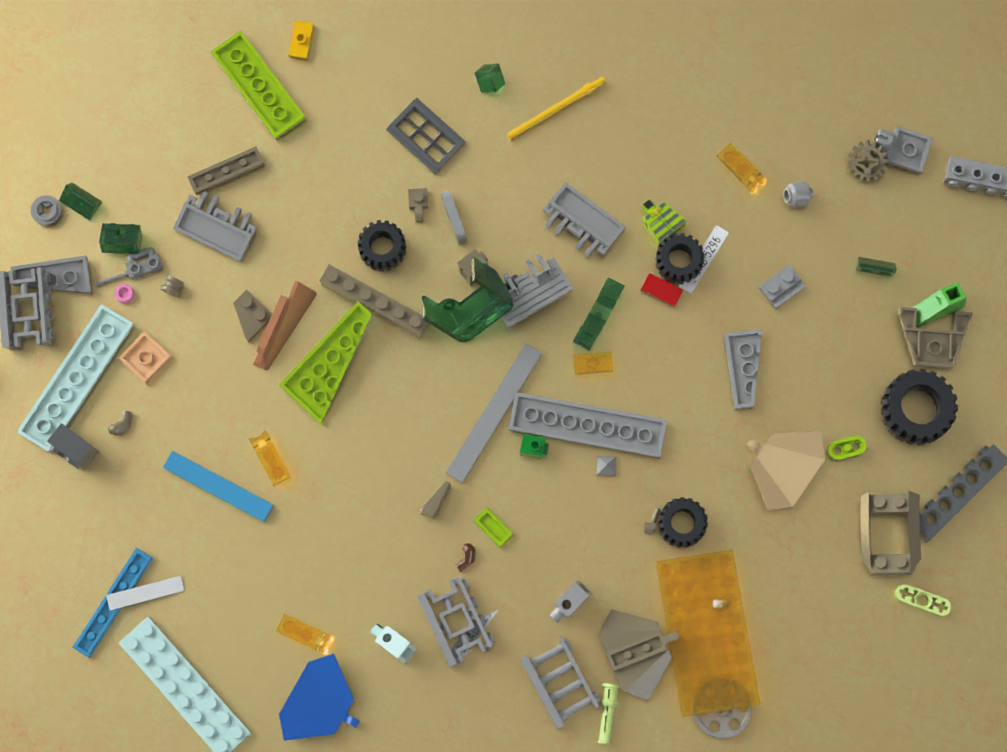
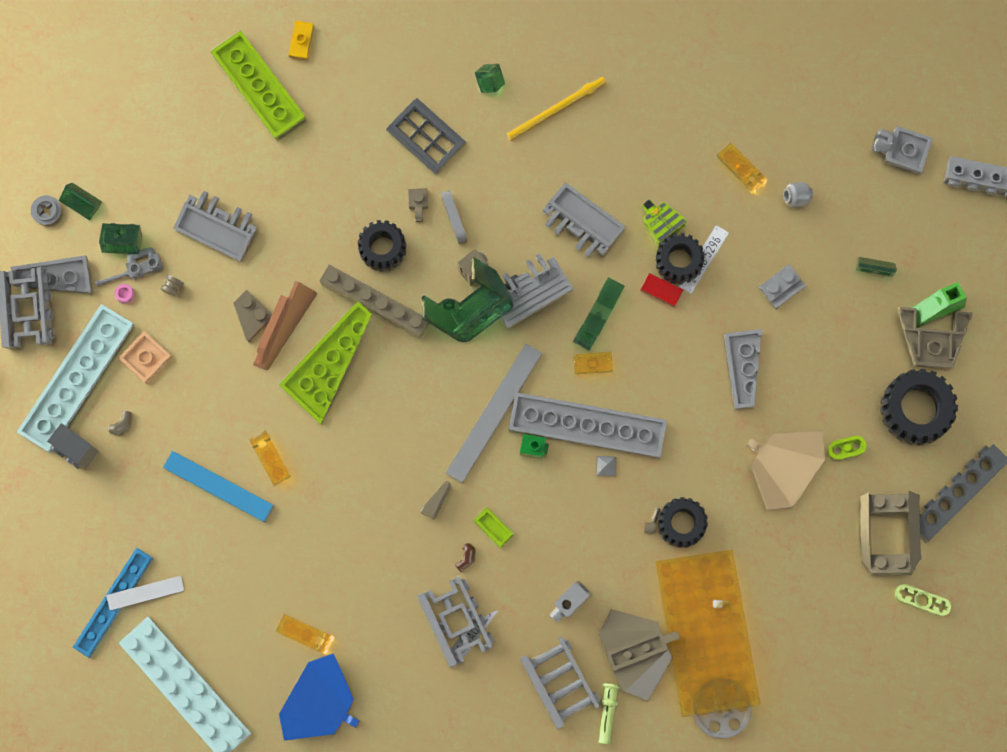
(226, 170): dark tan plate -> none
(397, 646): light aqua torso -> none
(868, 168): dark tan gear -> none

